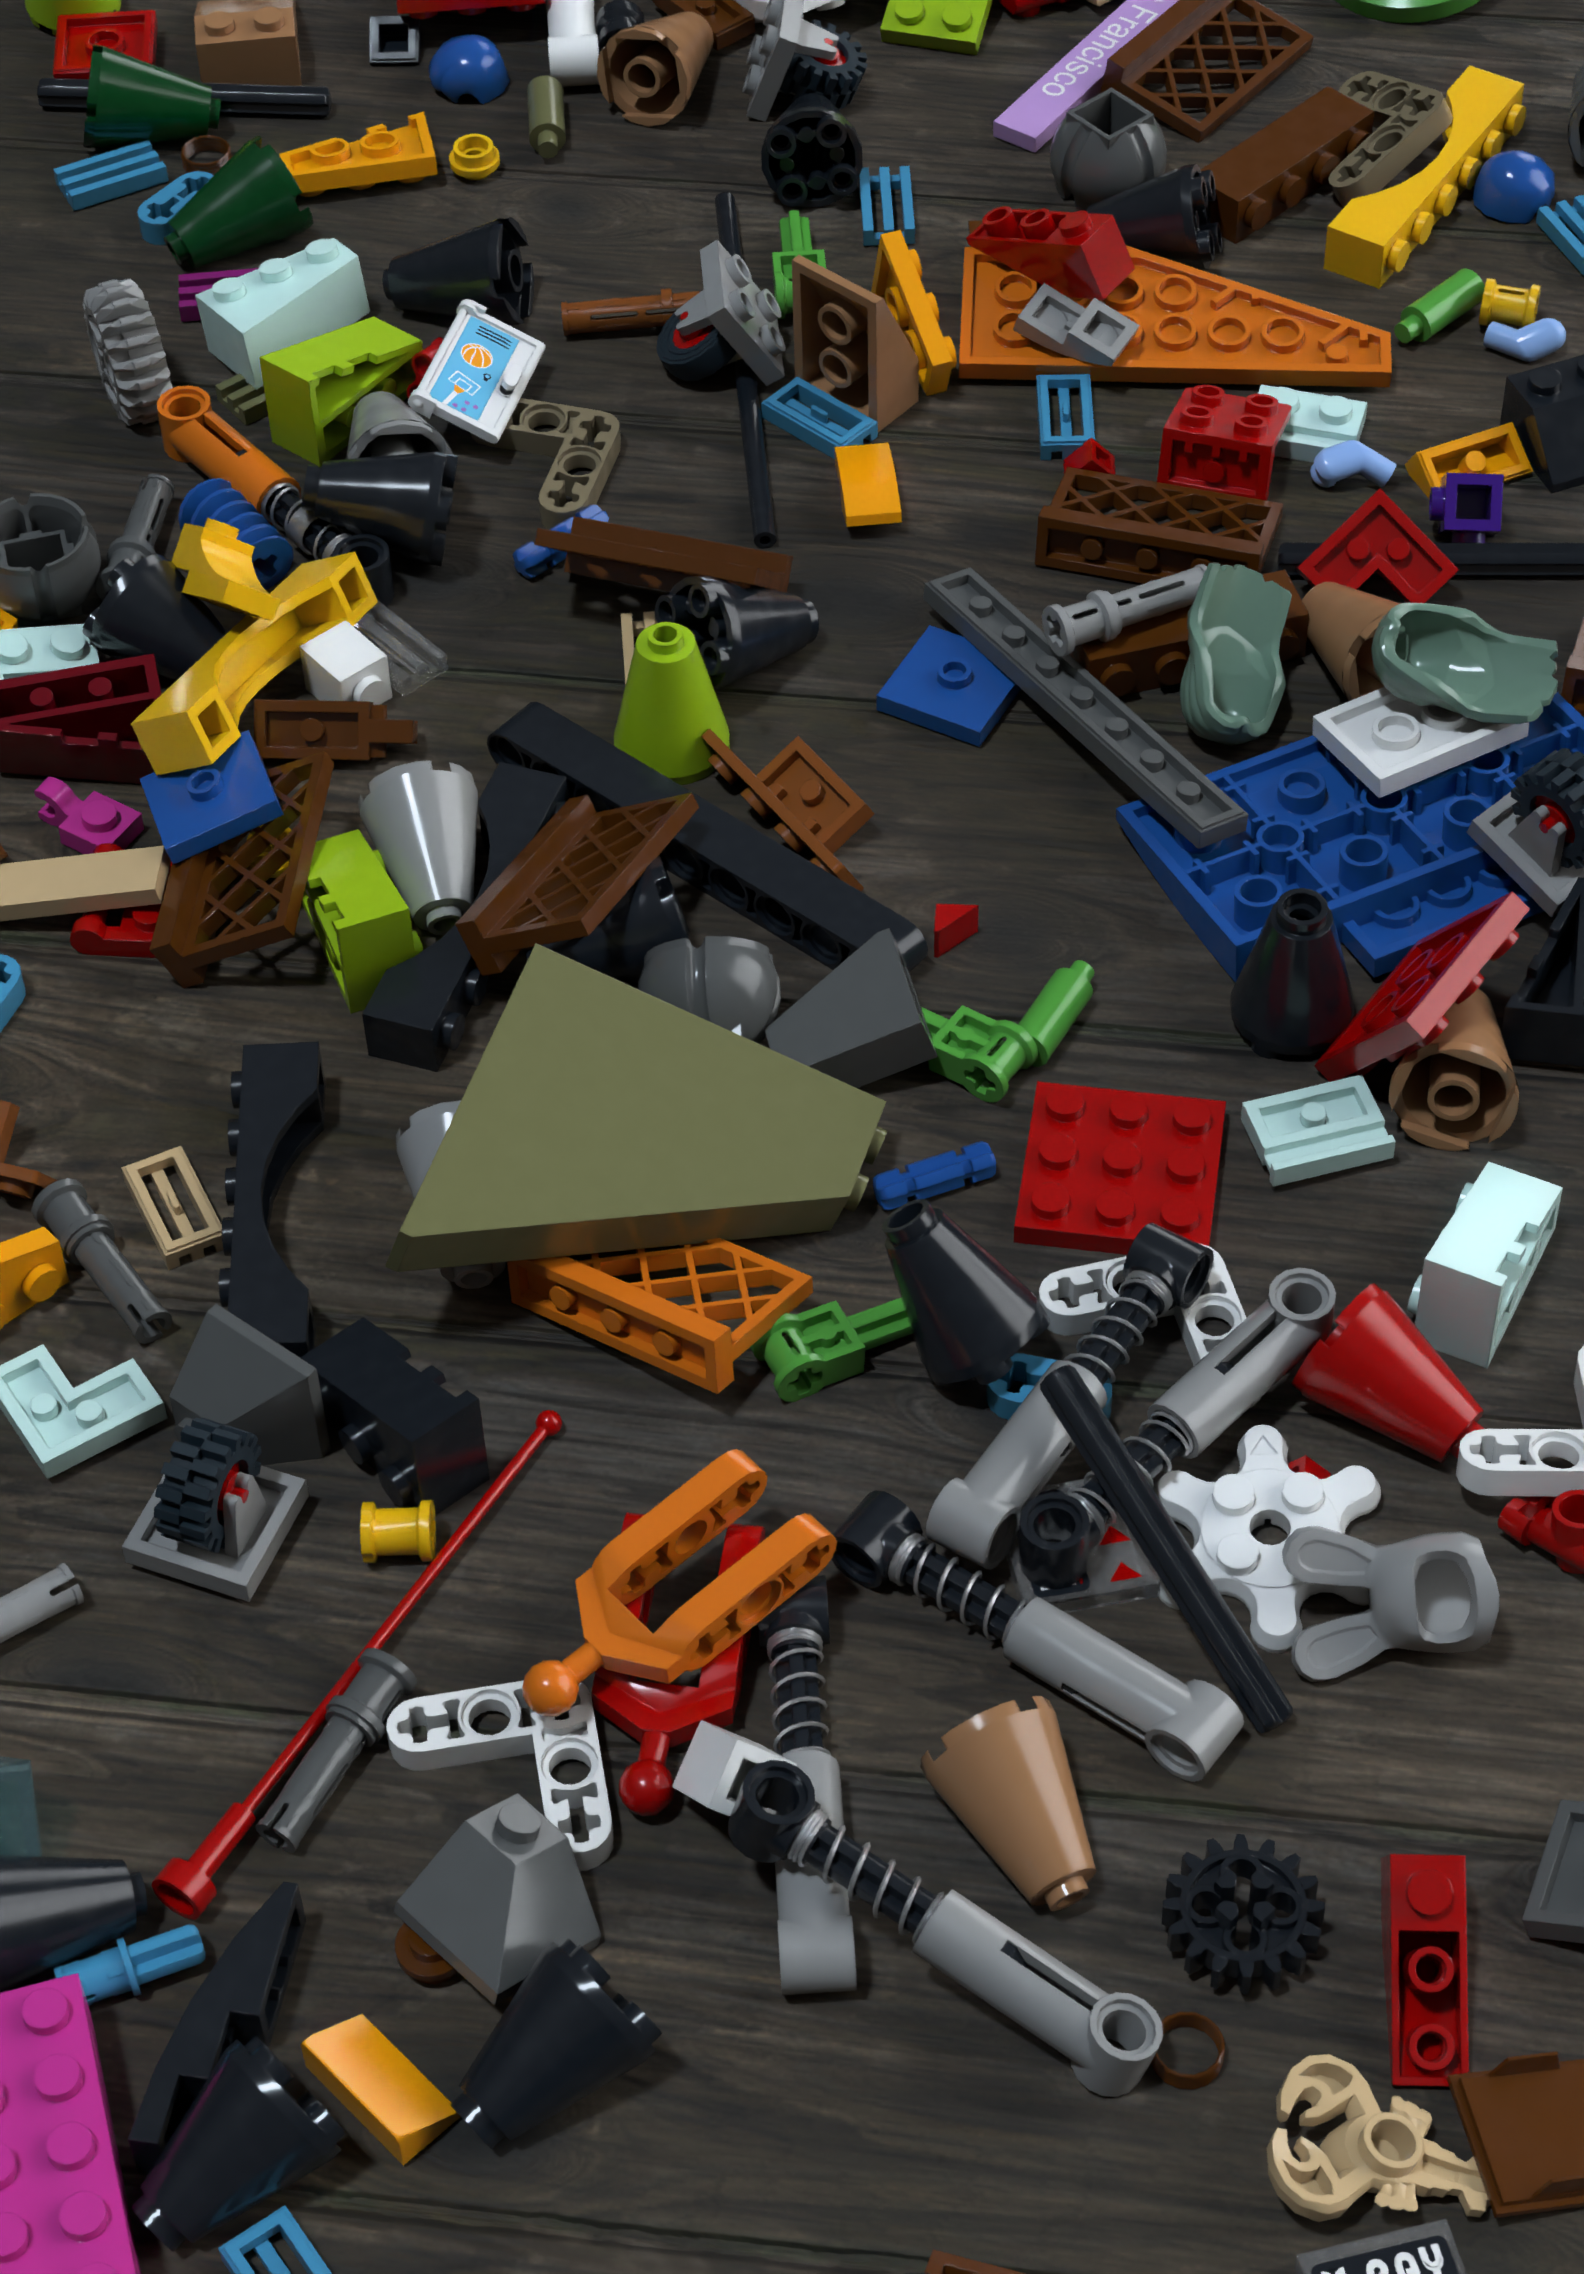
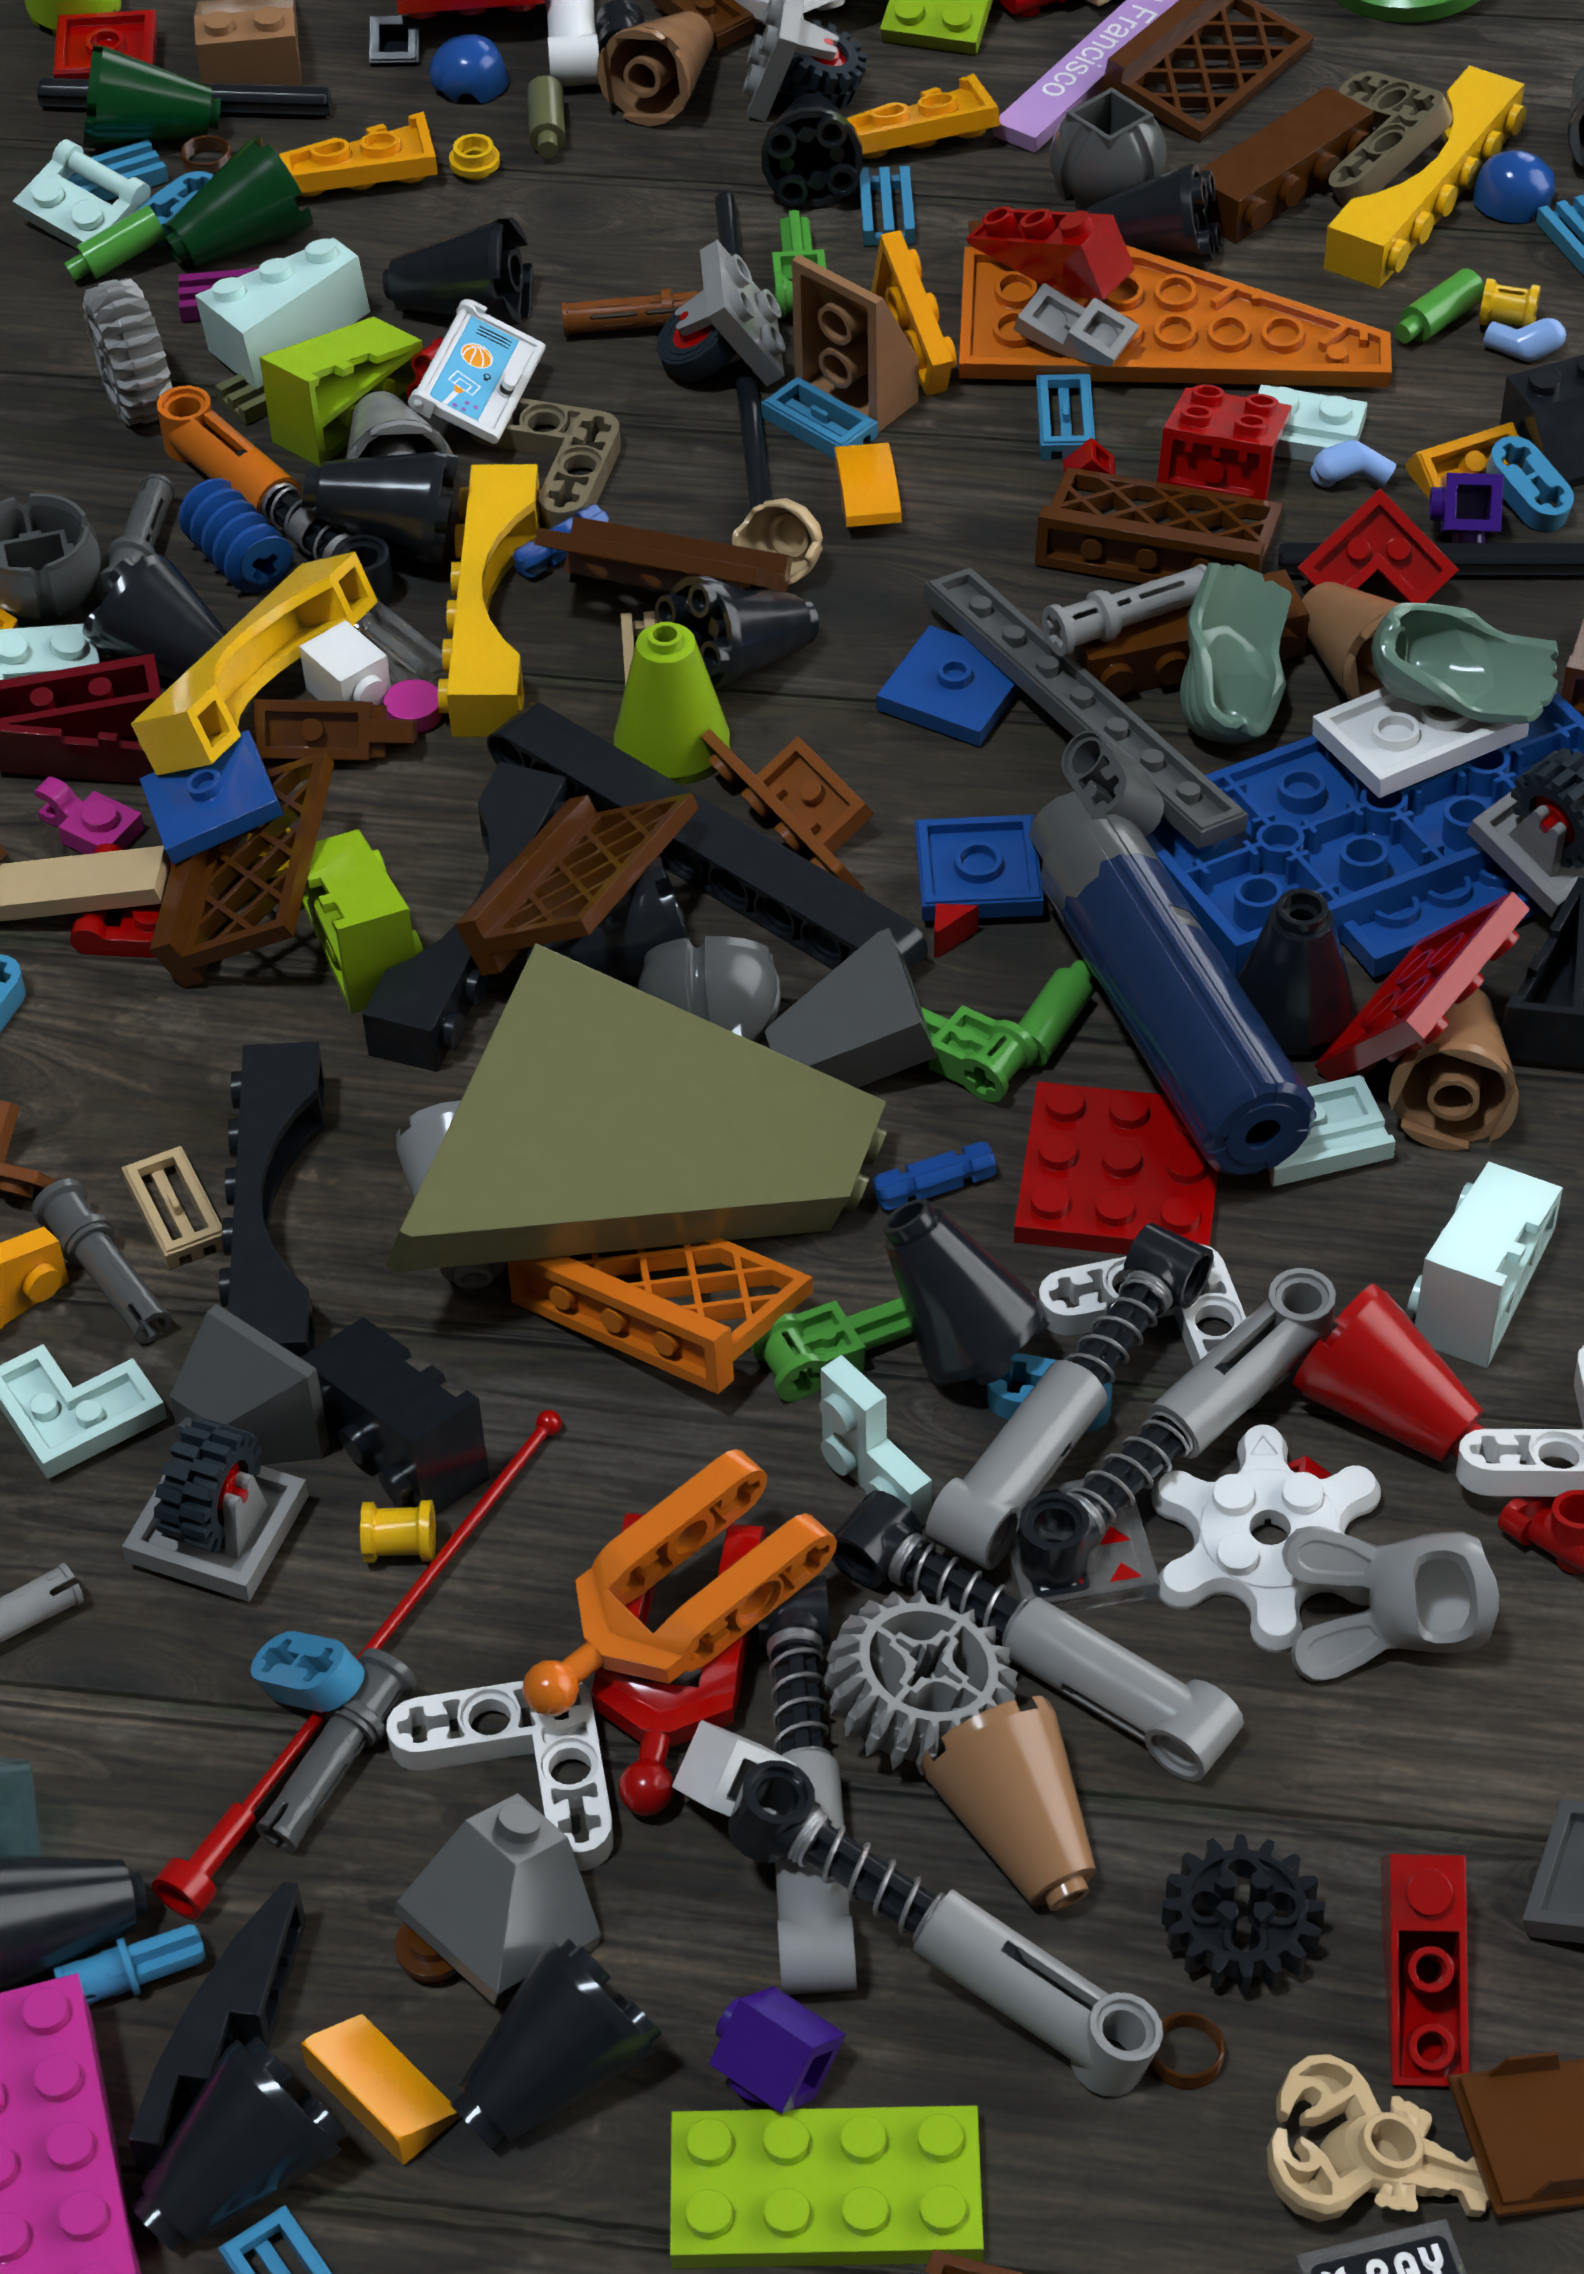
(70, 210): none -> light aqua plate
(116, 244): none -> bright green cylinder
(222, 570): yellow slope -> none
(307, 1671): none -> dark azure beam
(414, 701): none -> dark pink tile
(427, 838): light grey cone -> none
(482, 667): none -> yellow arch
(775, 2049): none -> dark purple brick
(783, 529): none -> tan hair
(824, 2186): none -> lime plate
(858, 1441): none -> light aqua plate
(901, 1647): none -> light grey gear
(935, 116): none -> light orange wing
(979, 864): none -> blue plate
(1162, 968): none -> dark blue piece
(1166, 1549): black axle -> none
(1535, 481): none -> dark azure beam

